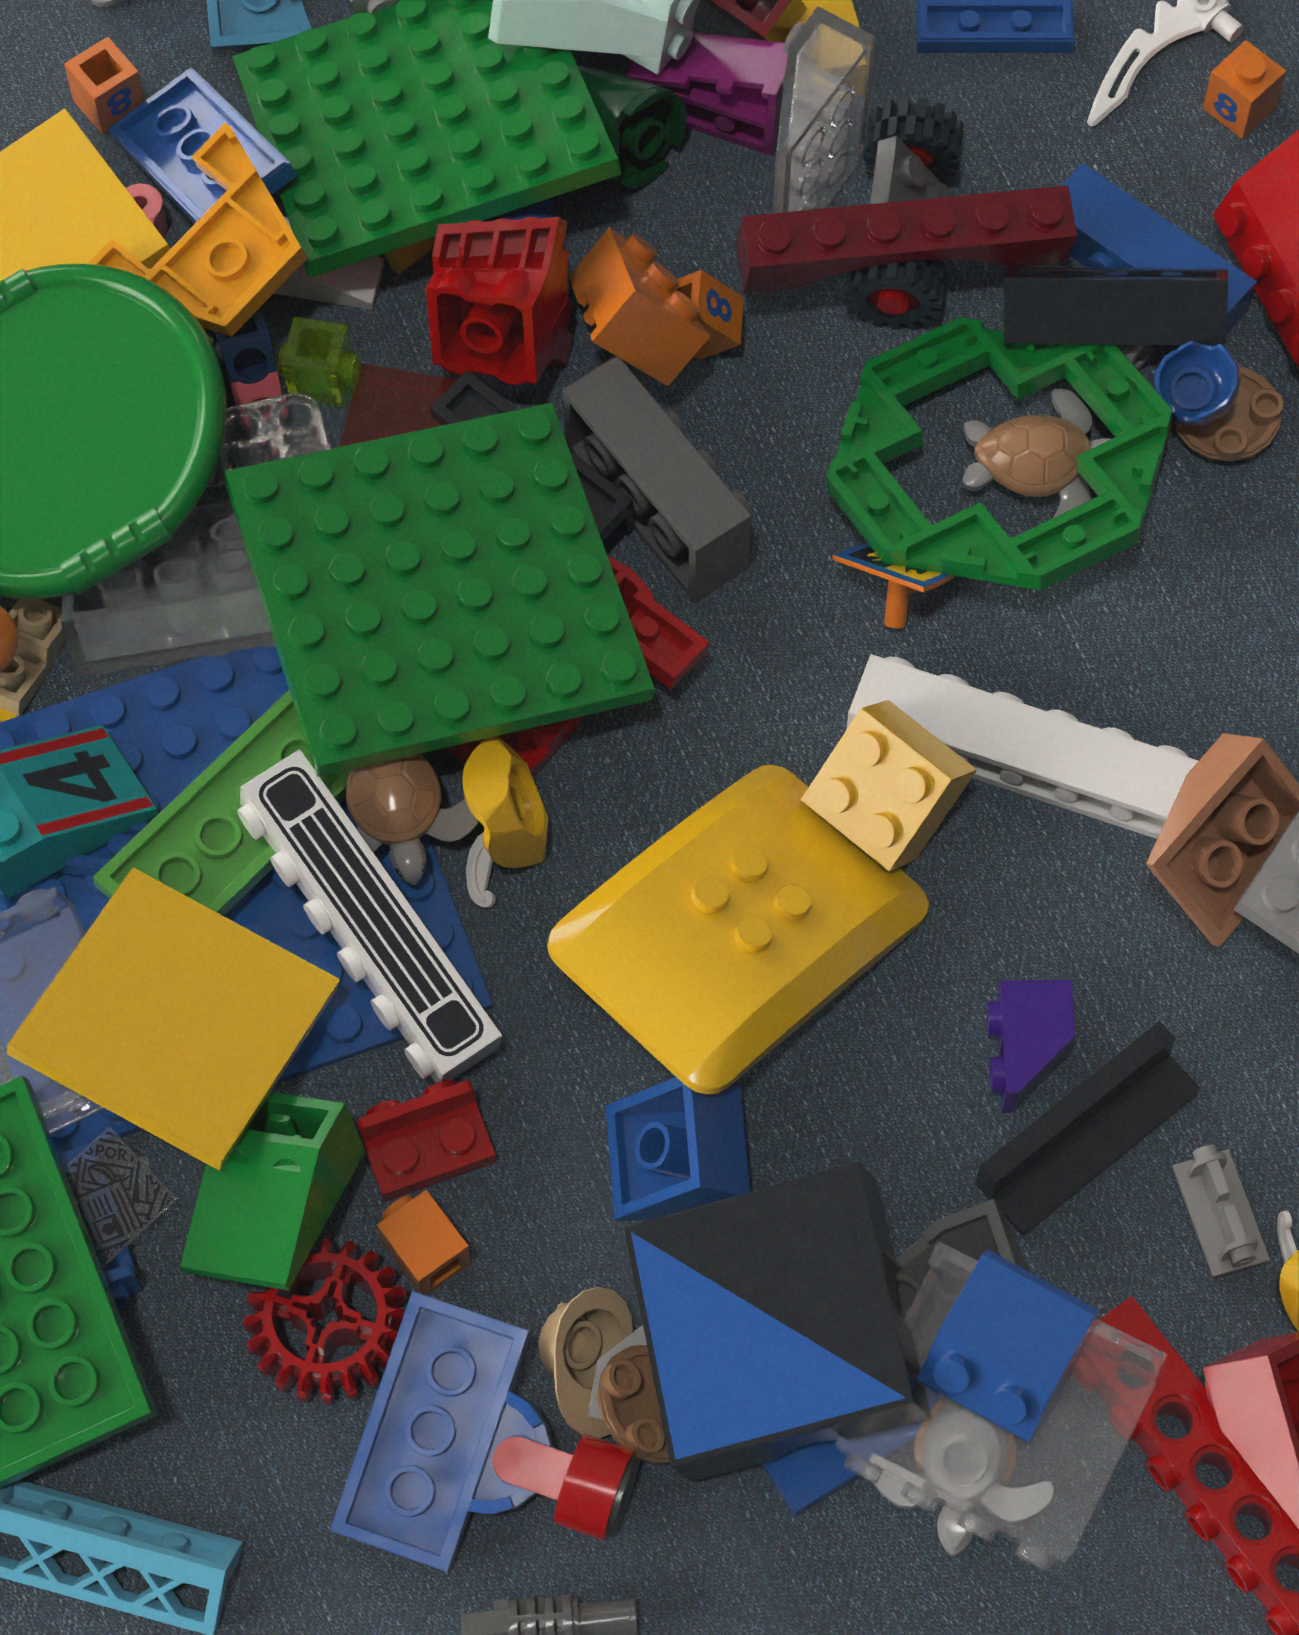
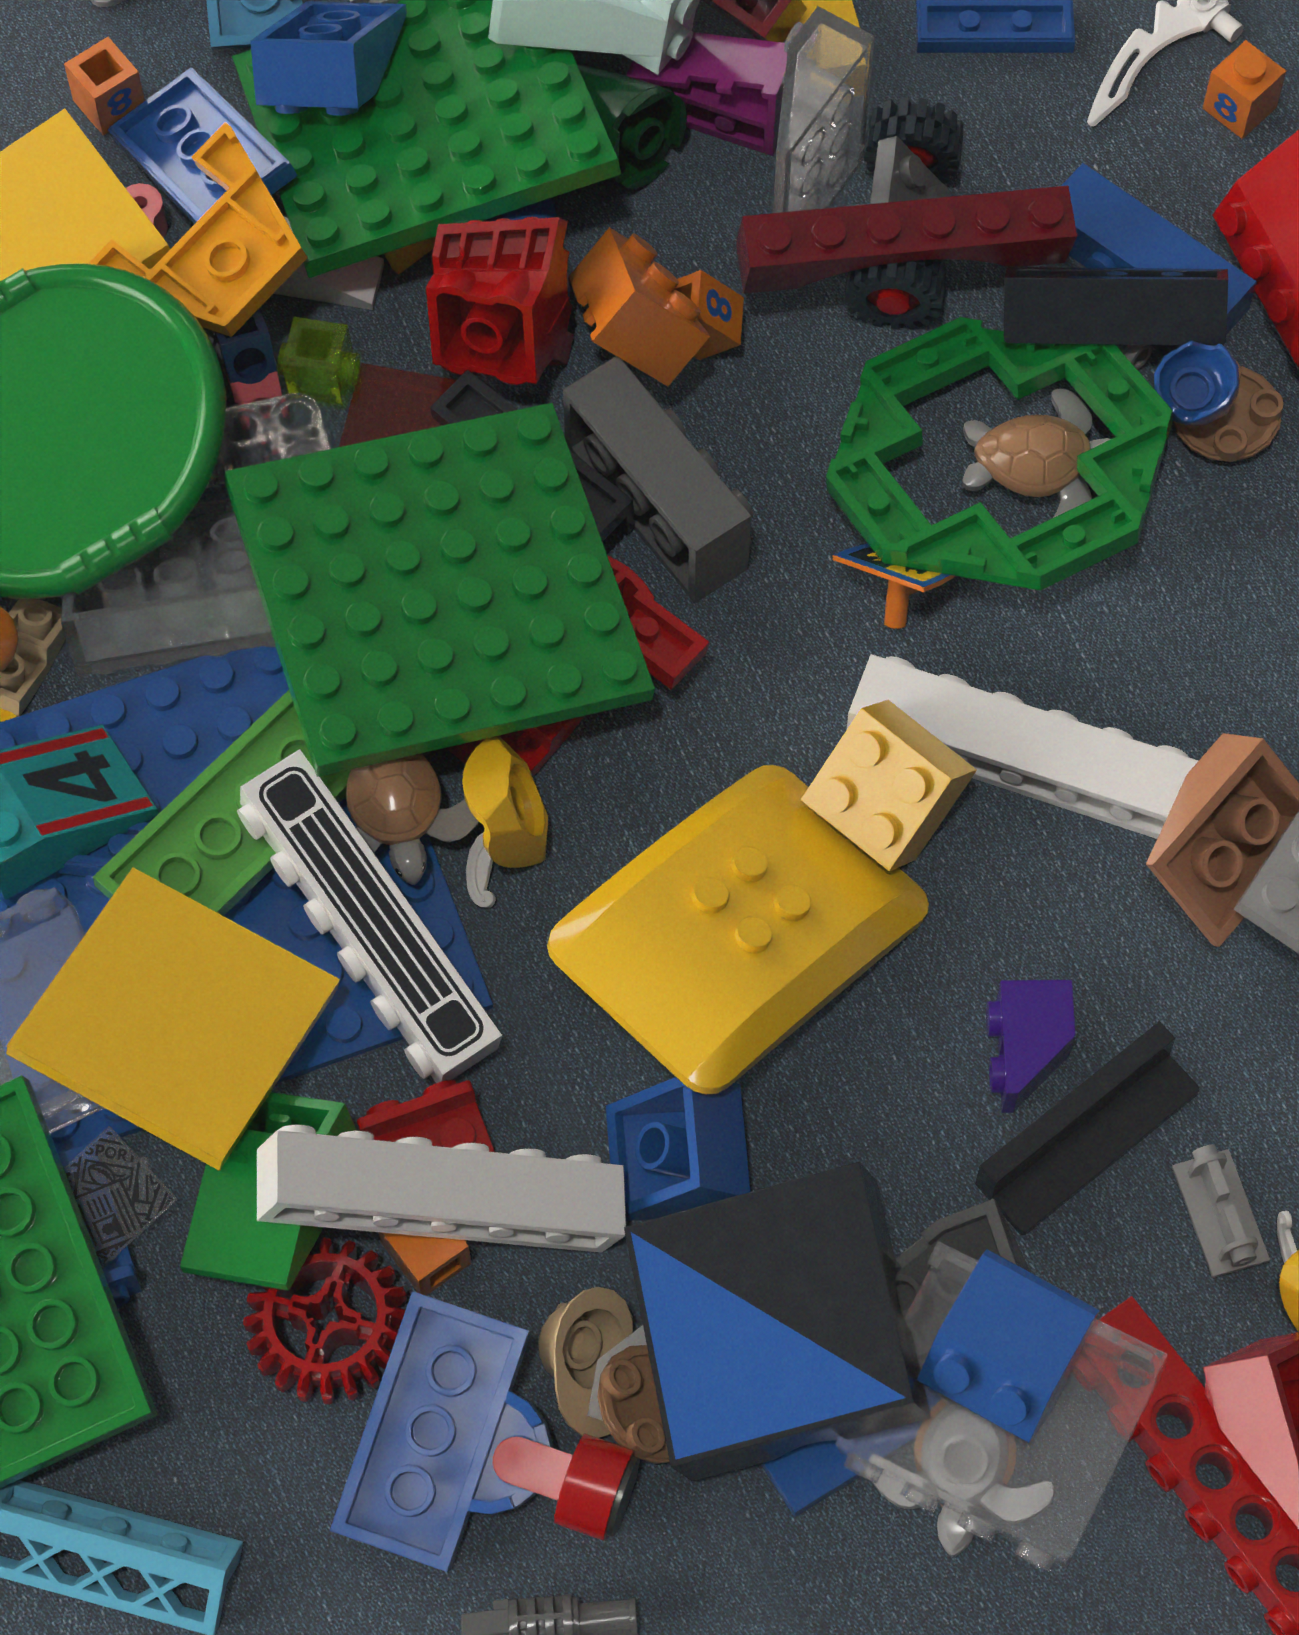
(325, 56): none -> blue slope
(439, 1190): none -> white brick

